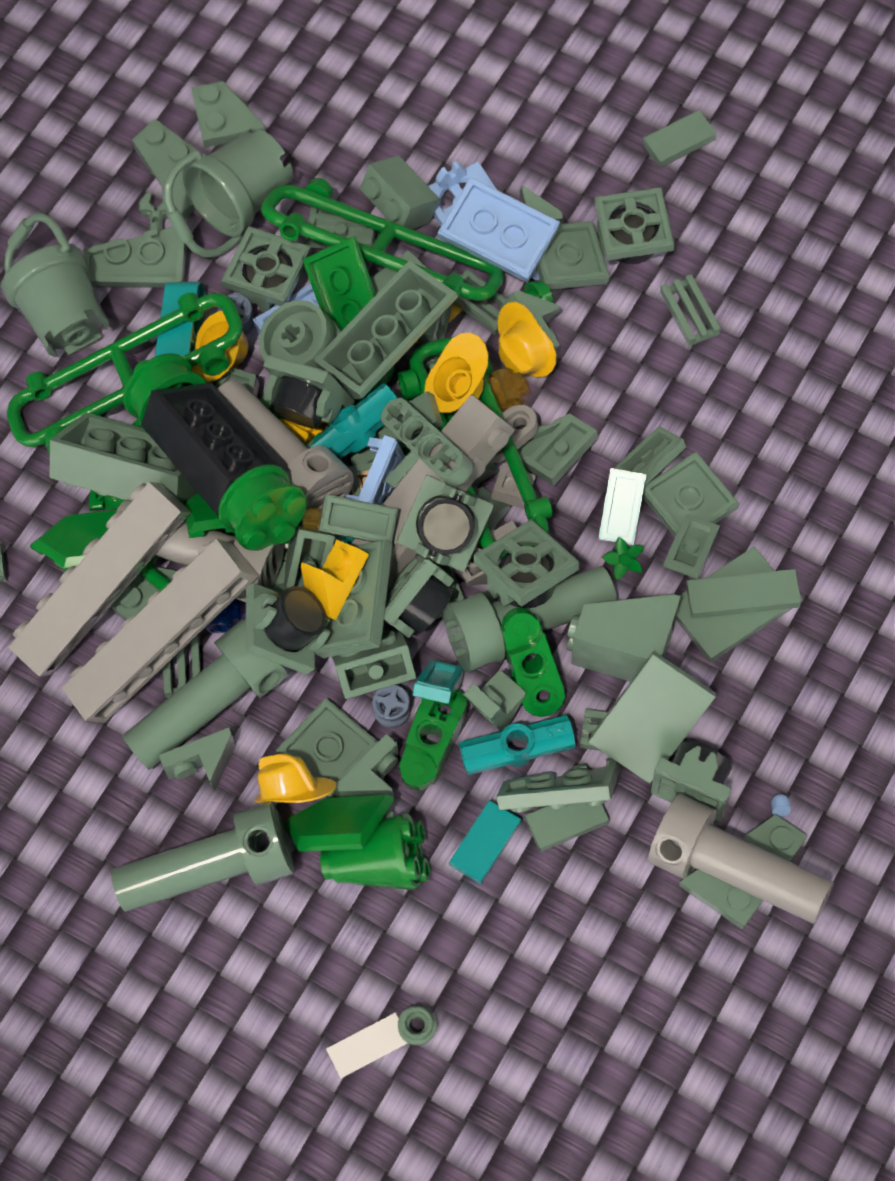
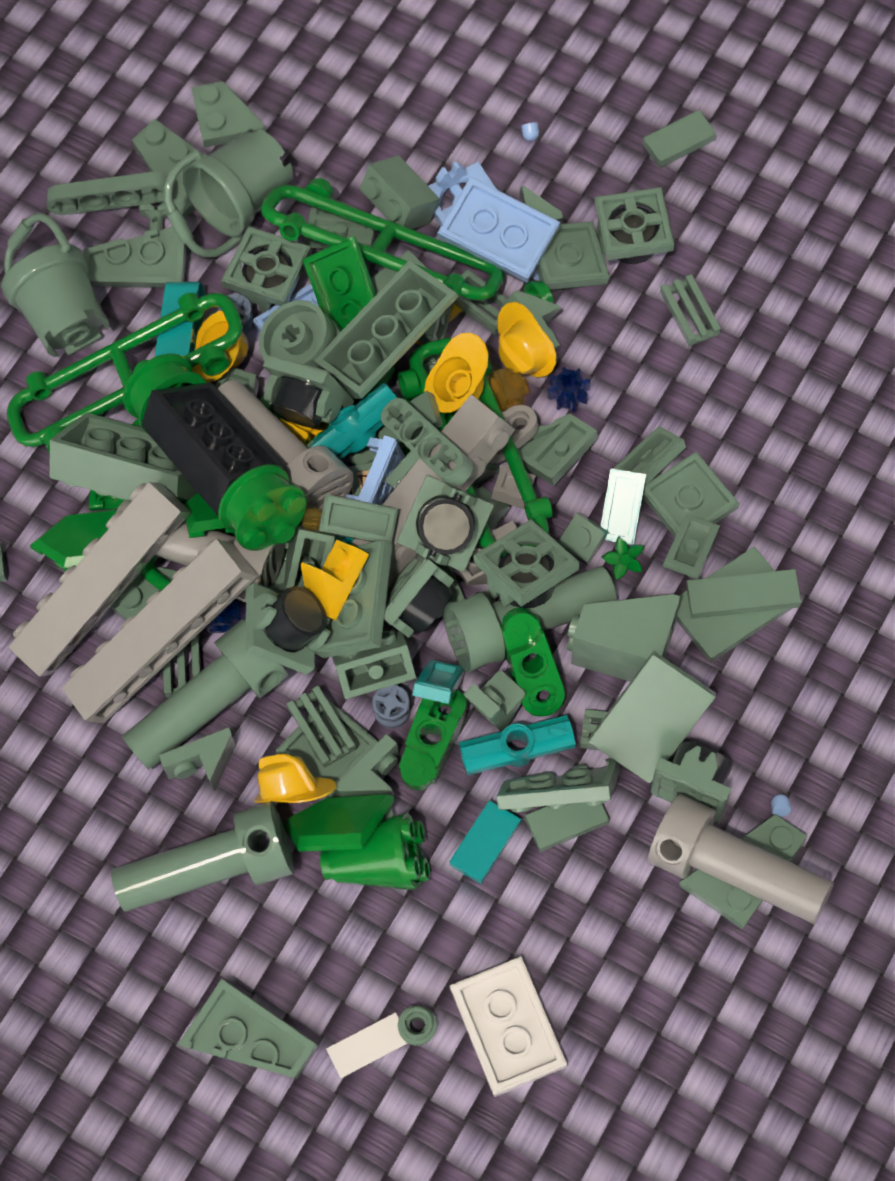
(107, 192): none -> sand green beam
(247, 1033): none -> sand green wing
(306, 701): none -> sand green tile
(508, 1026): none -> white tile
(530, 131): none -> light blue piece
(568, 389): none -> clear blue gear
(583, 537): none -> sand green plate

